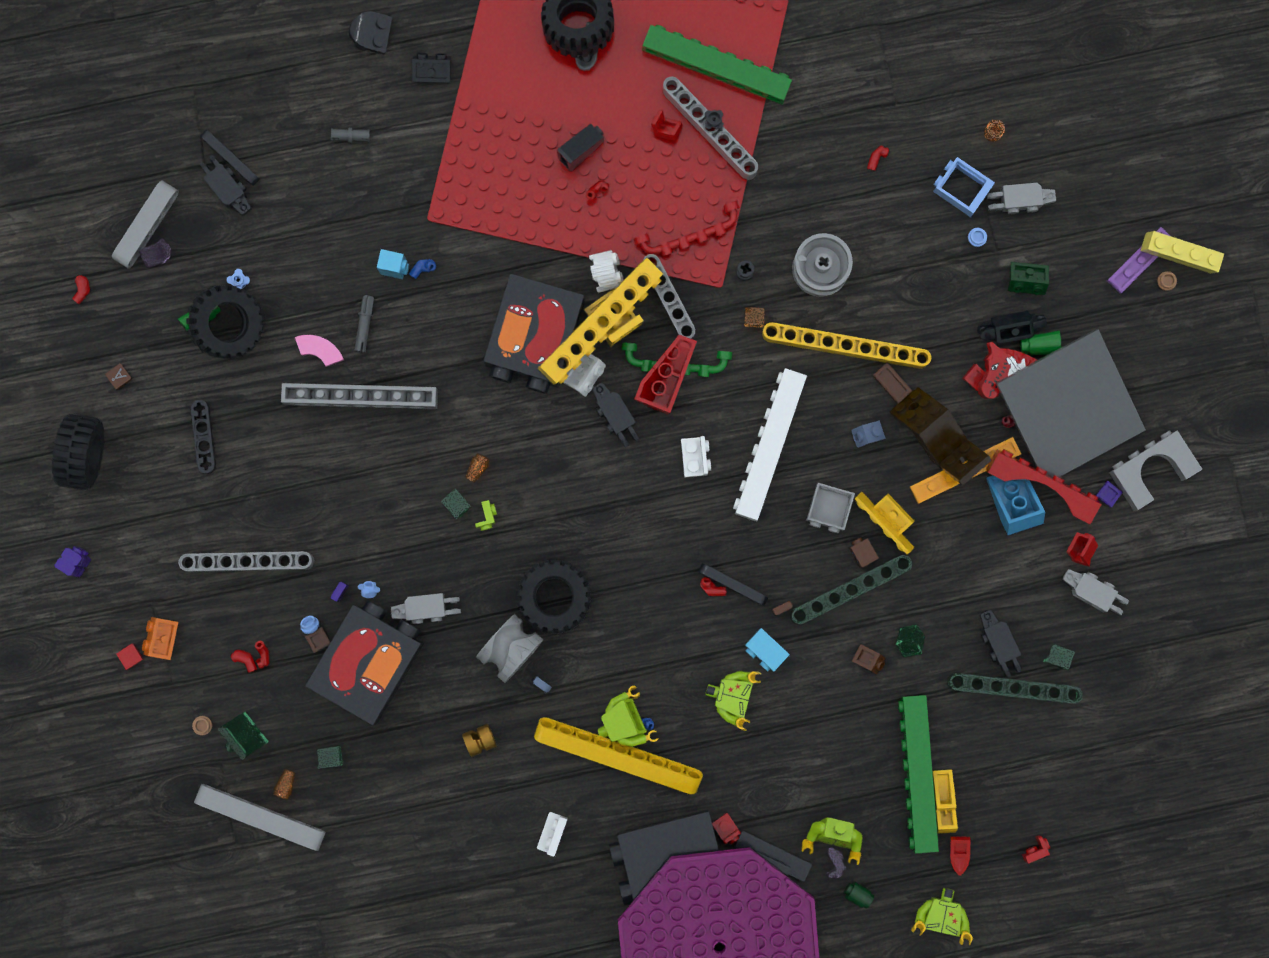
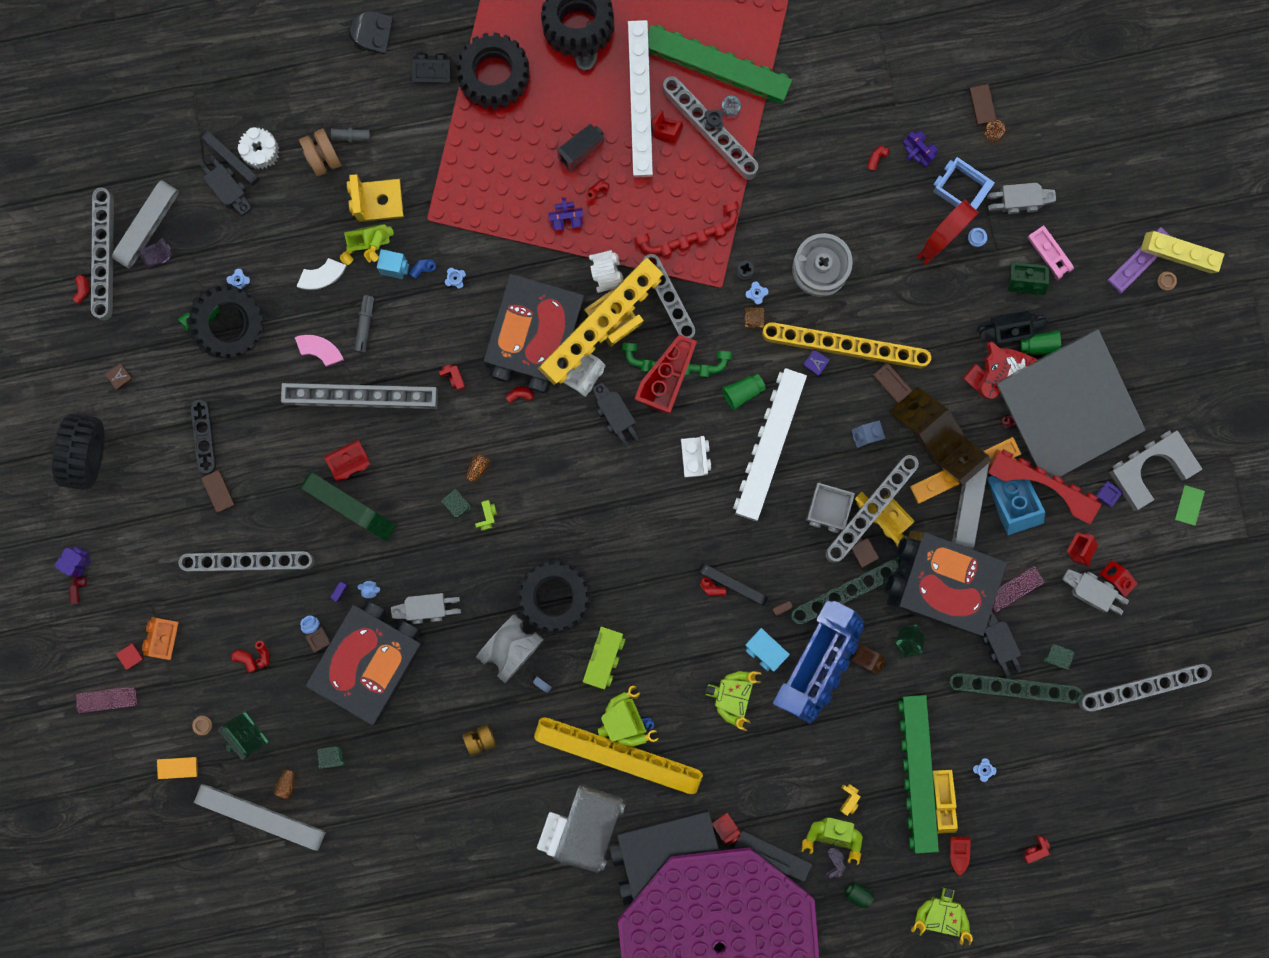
(74, 589): none -> dark red arm
(97, 246): none -> light grey beam
(106, 699): none -> clear pink plate
(177, 768): none -> light orange tile
(218, 491): none -> reddish brown tile
(253, 139): none -> white brick
(320, 152): none -> medium nougat wheel
(321, 277): none -> white tile
(347, 460): none -> red bracket
(348, 506): none -> dark green beam
(365, 199): none -> yellow bracket
(366, 238): none -> lime torso
(455, 273): none -> light blue plate
(456, 379): none -> red bracket
(487, 48): none -> black tyre
(522, 392): none -> red arm
(574, 214): none -> dark purple hips
(589, 829): none -> clear windscreen
(604, 658): none -> lime wedge
(640, 98): none -> white brick
(733, 109): none -> clear light blue wheel
(743, 391): none -> green plant
(757, 298): none -> light blue plate
(816, 362): none -> dark purple tile
(821, 662): none -> blue wedge
(851, 803): none -> yellow bracket
(880, 504): none -> light grey beam
(918, 150): none -> dark purple hips
(945, 582): none -> black brick
(948, 230): none -> red animal
(969, 509): none -> light grey beam
(982, 104): none -> reddish brown tile
(989, 770): none -> light blue plate
(1017, 588): none -> clear pink plate
(1050, 252): none -> bright pink plate
(1121, 579): none -> red bracket
(1153, 683): none -> light grey beam
(1190, 505): none -> bright green sticker

